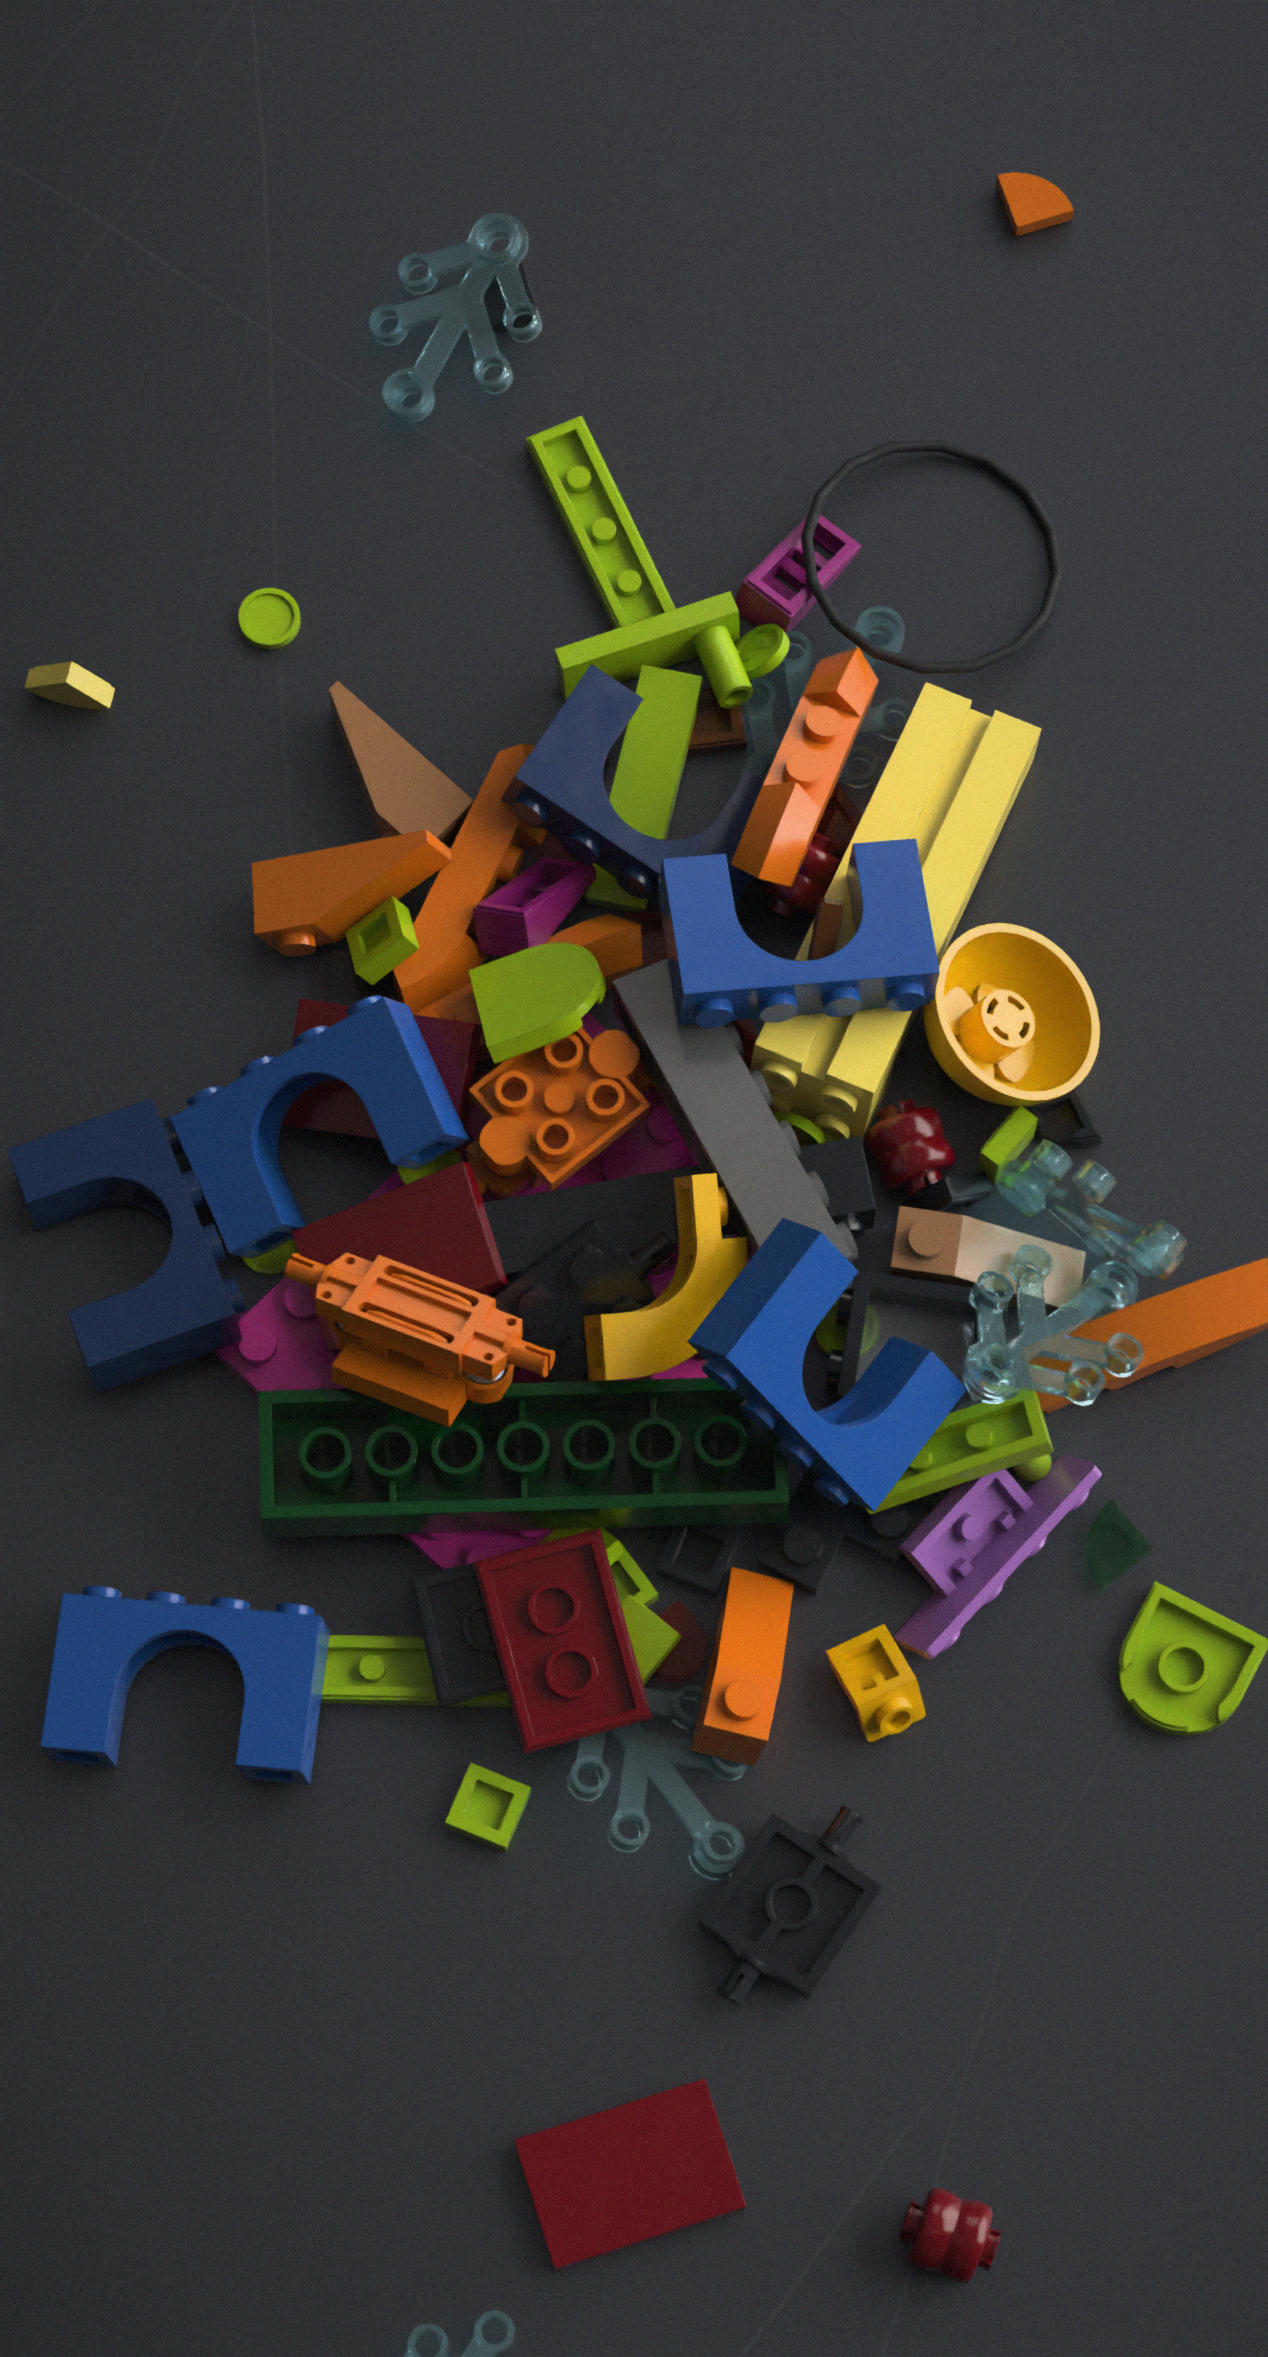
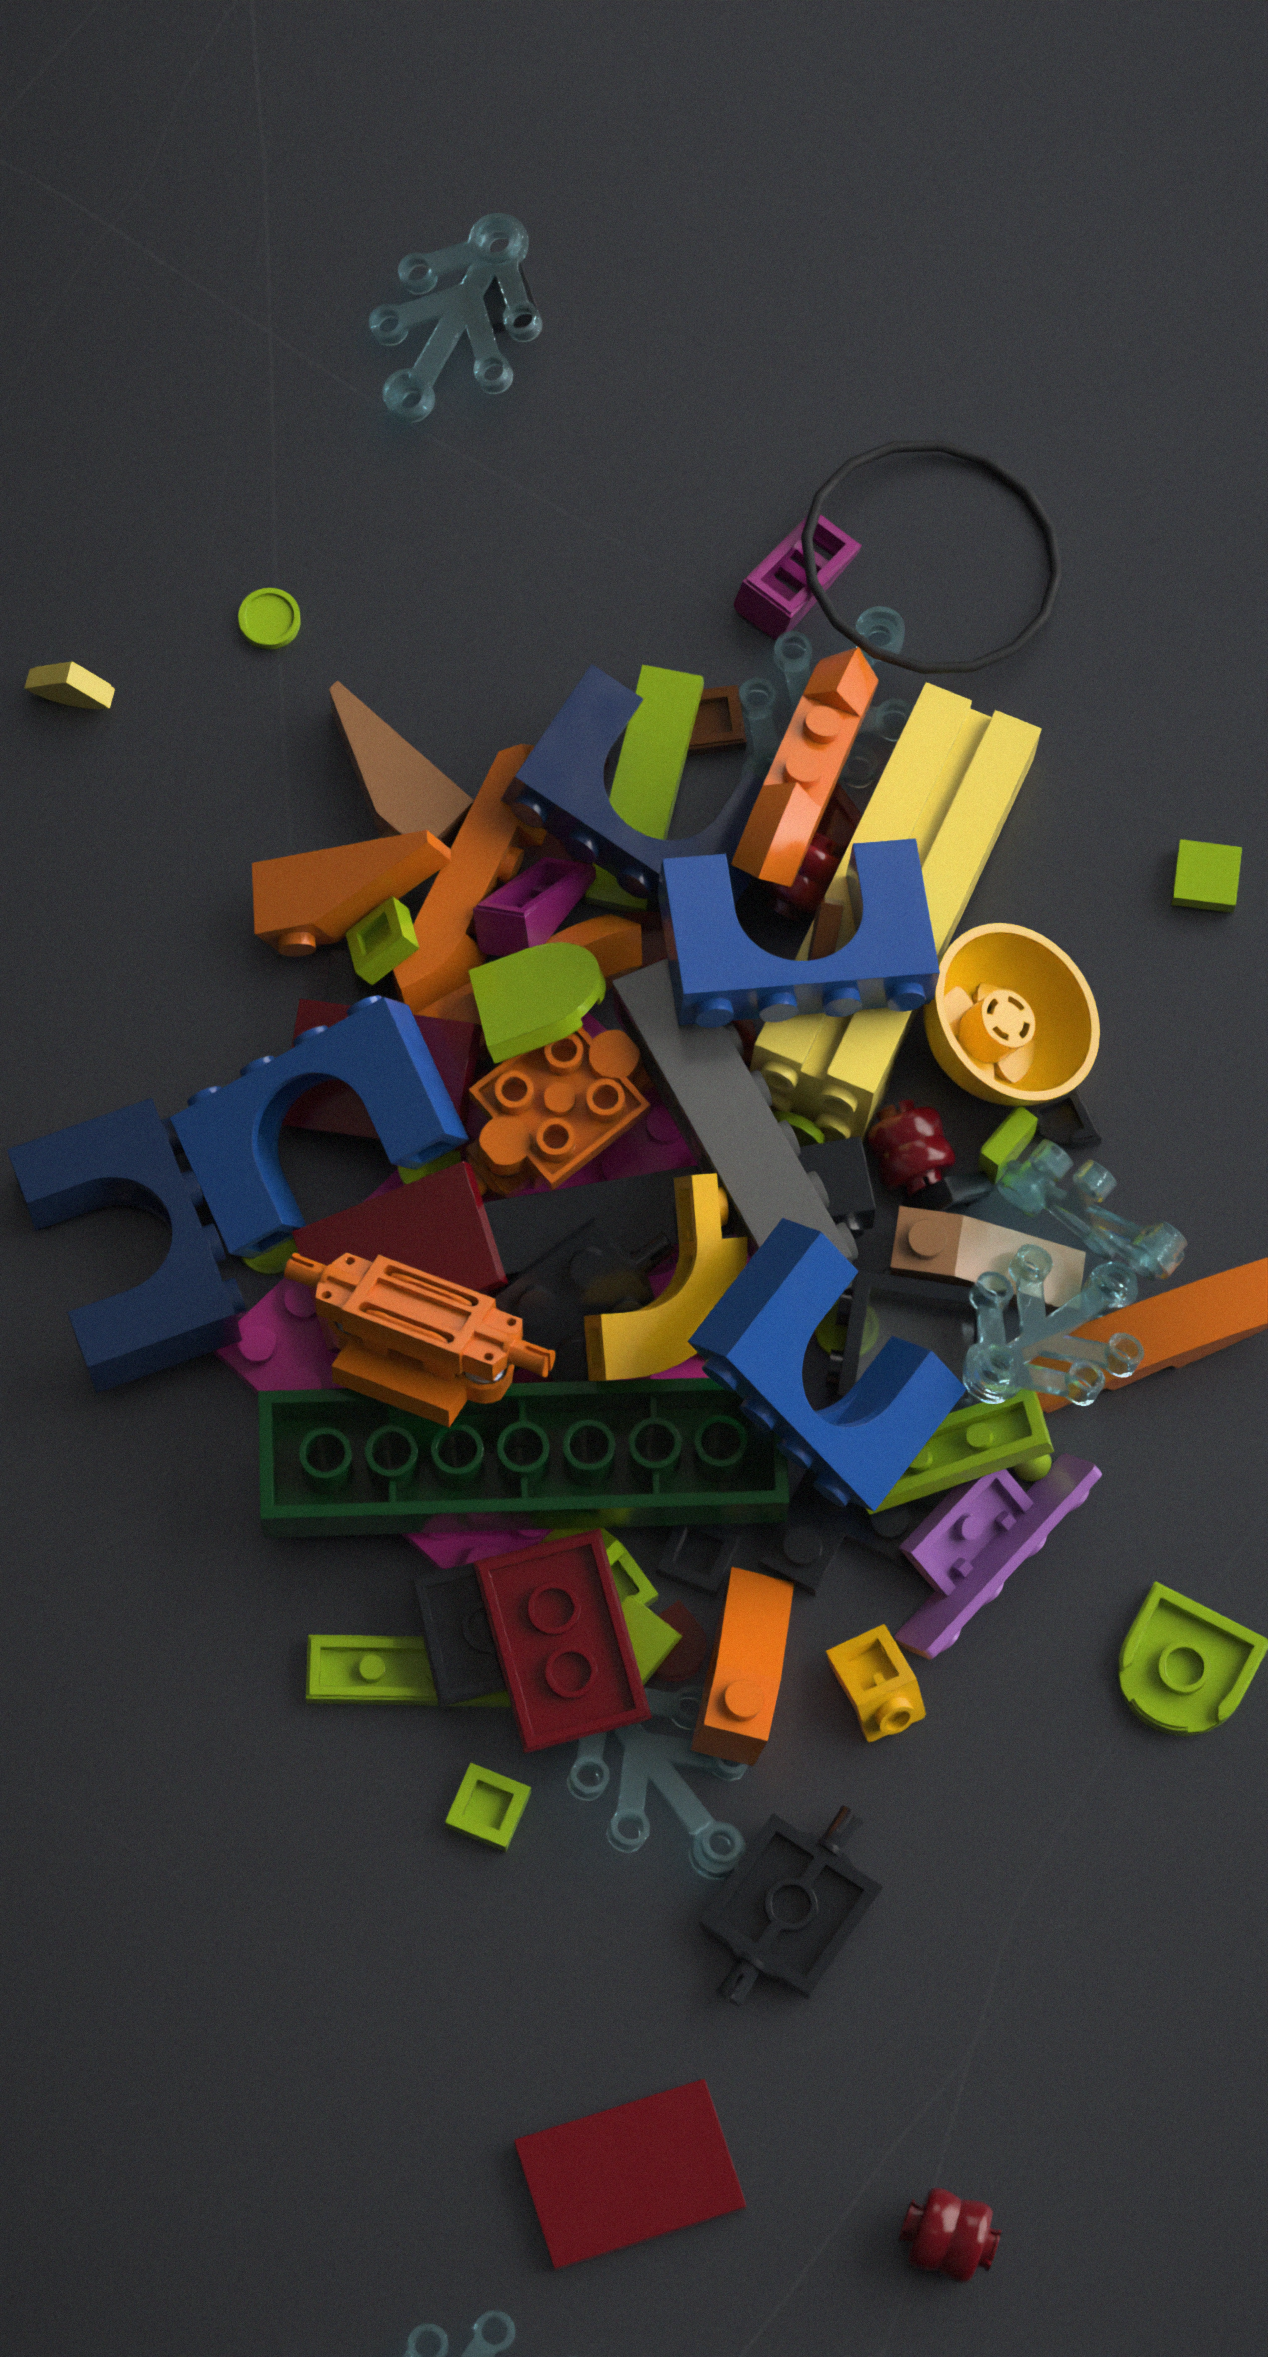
(111, 1638): blue arch -> none
(598, 523): lime tile -> none
(695, 630): lime piece -> none
(762, 649): lime piece -> none
(1032, 202): orange tile -> none
(1114, 1546): clear green tile -> none
(1206, 876): none -> lime tile

